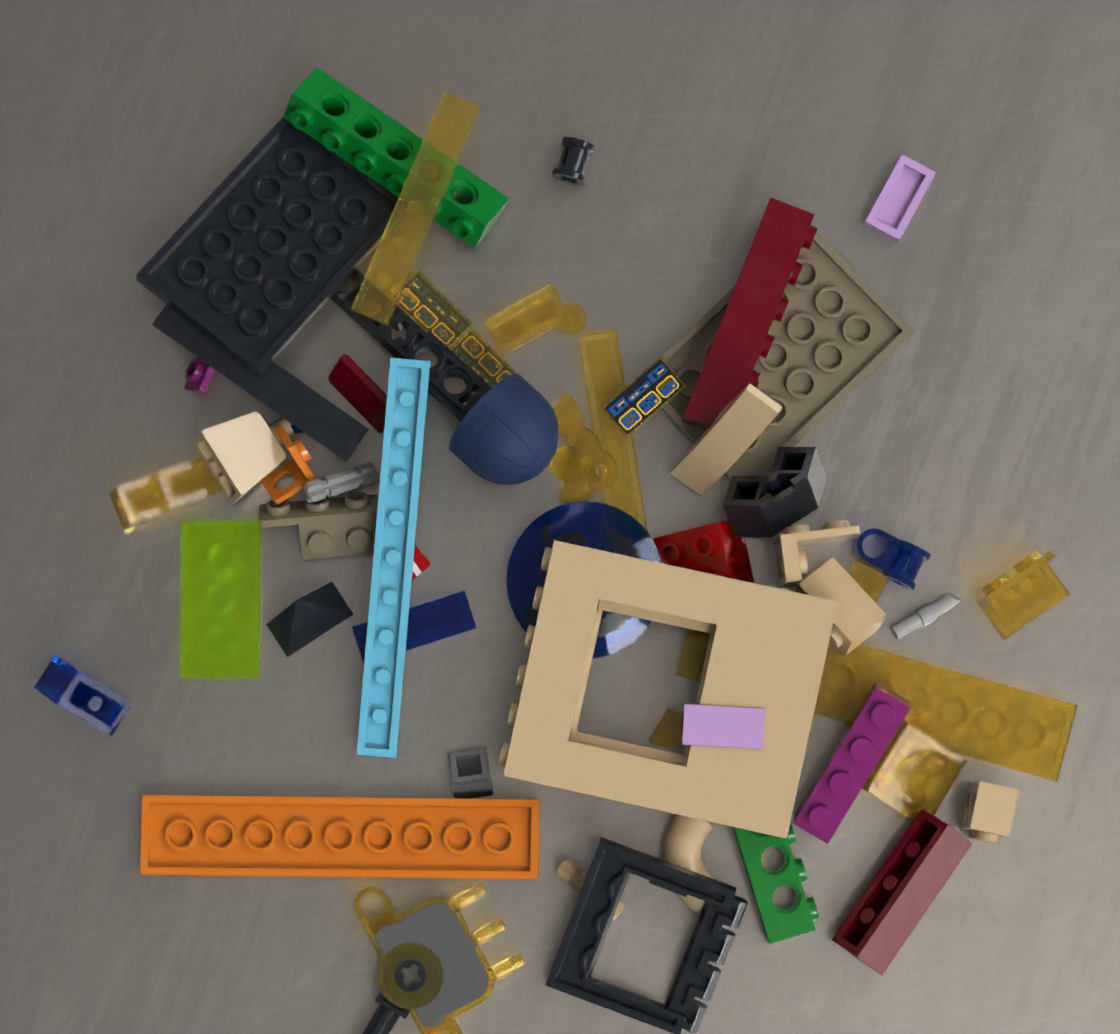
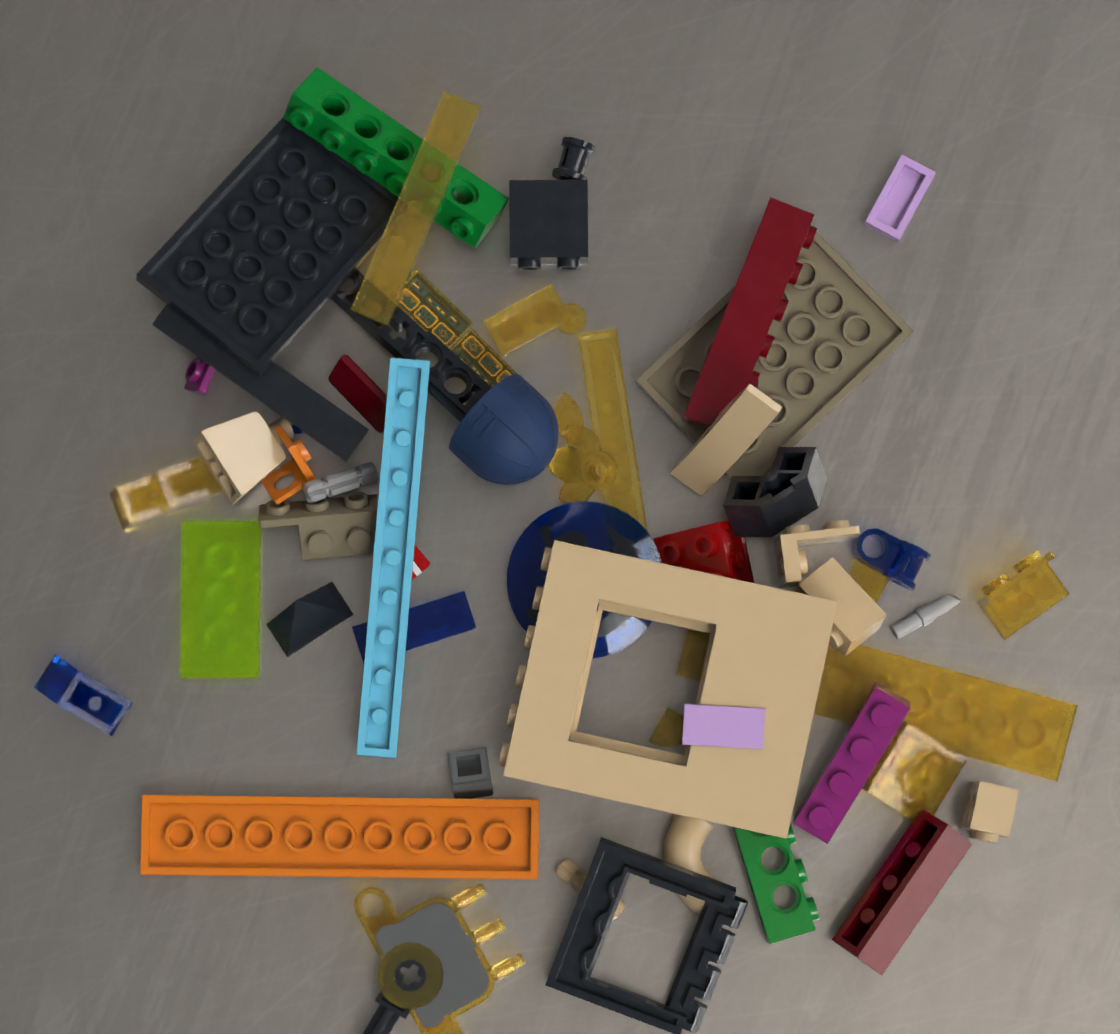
(548, 223): none -> black piece
(644, 396): tile -> none

